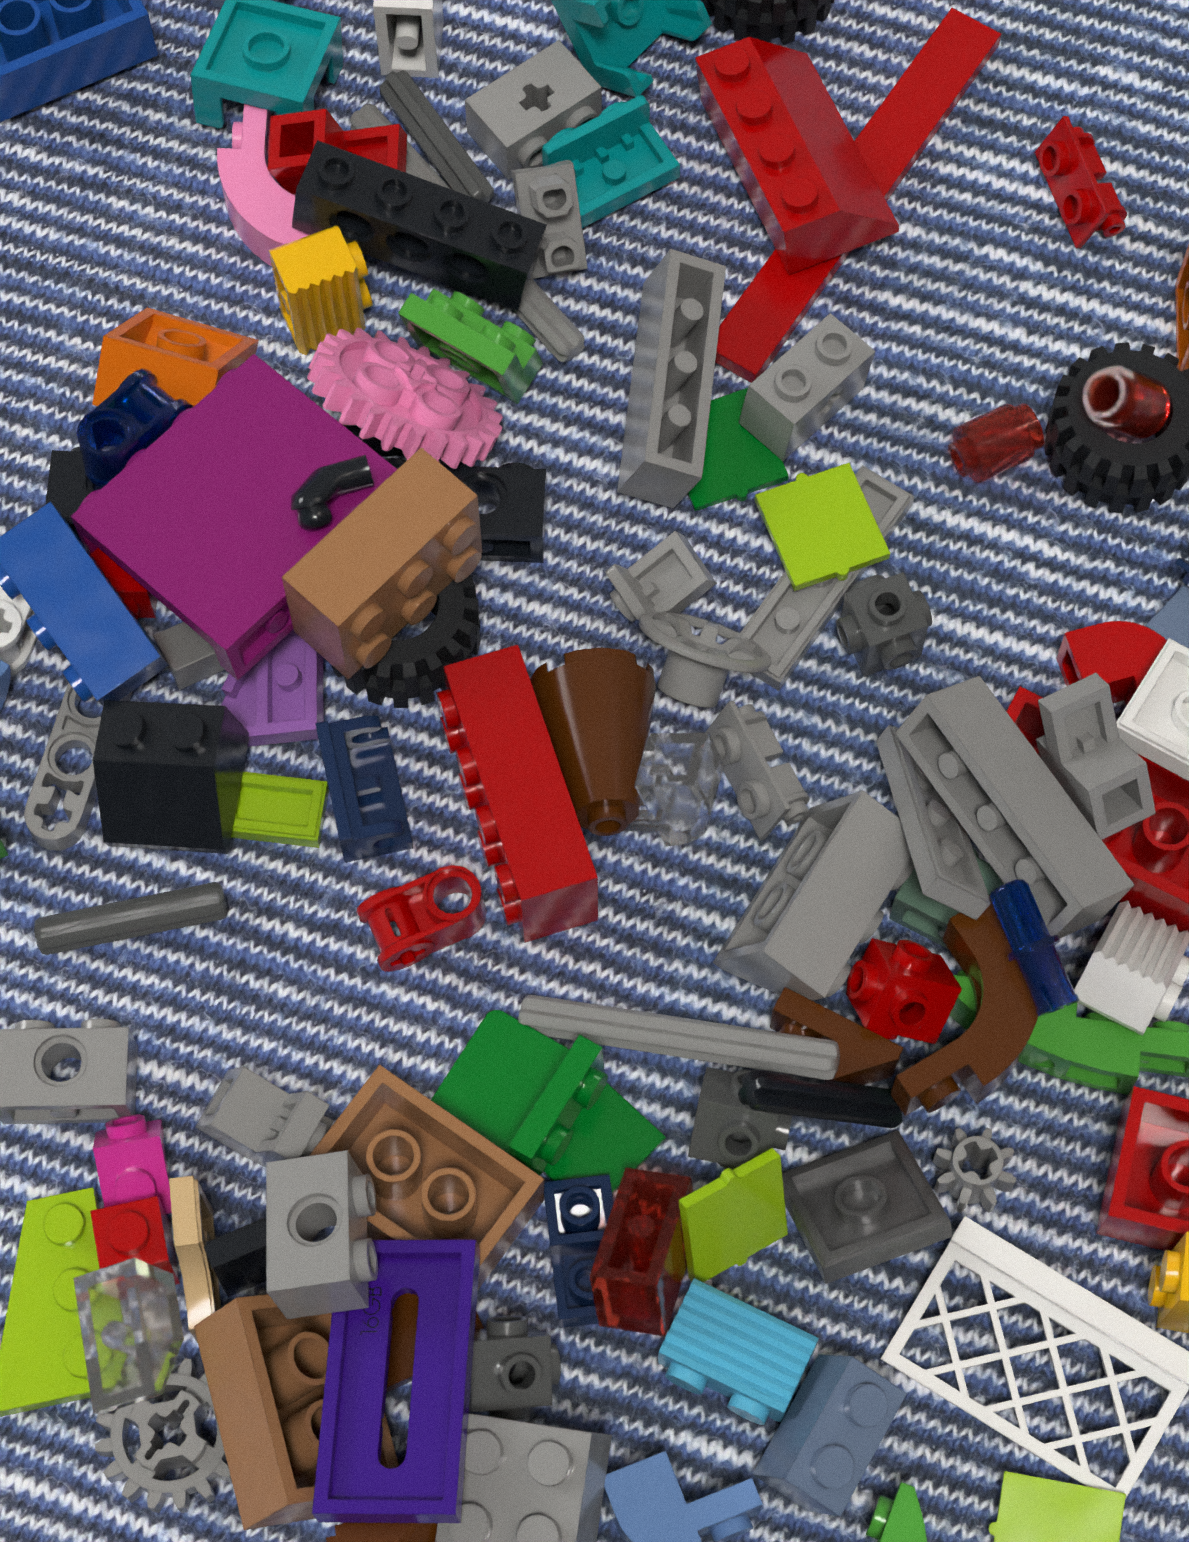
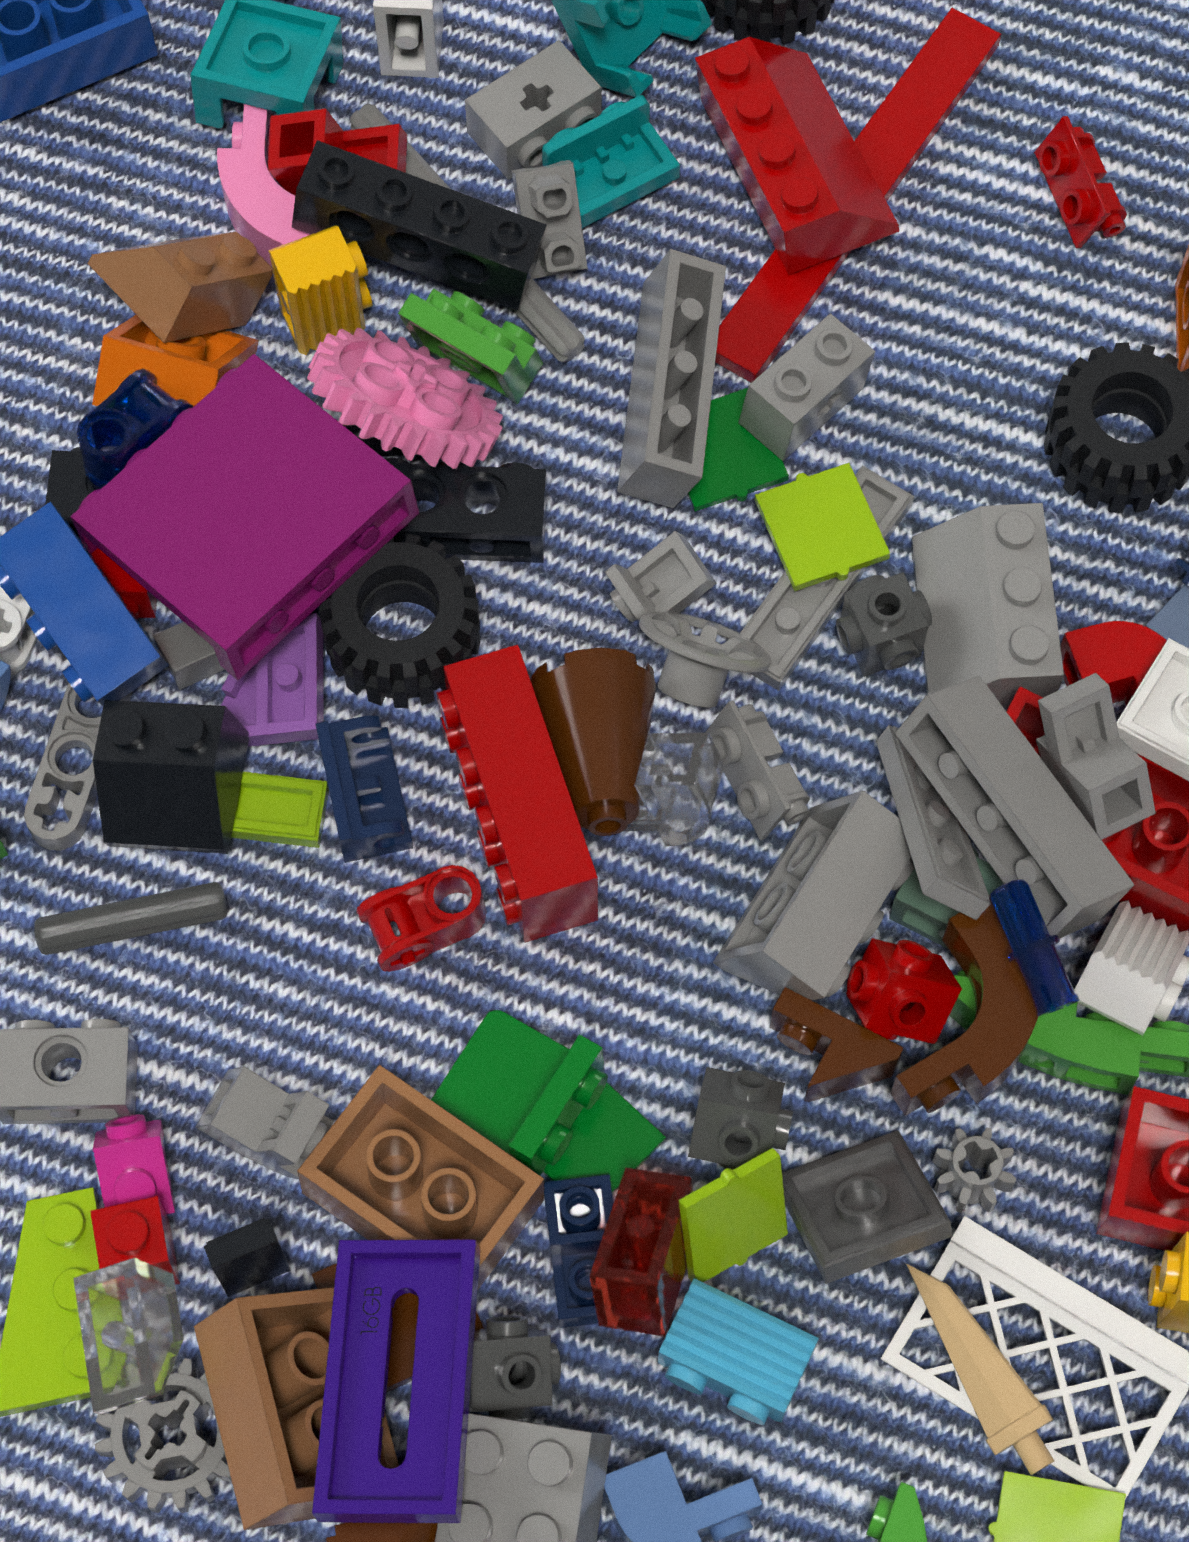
(187, 283): none -> medium nougat slope
(191, 1230): tan tile -> none
(300, 1202): light grey brick -> none
(324, 484): black arm -> none
(385, 564): medium nougat brick -> none
(434, 136): dark grey axle -> none
(682, 1037): light grey axle -> none
(819, 1099): black axle -> none
(829, 1434): sand blue brick -> none
(990, 601): none -> light grey slope
(995, 441): clear red brick -> none
(997, 1393): none -> tan bar
(1126, 401): clear red brick -> none

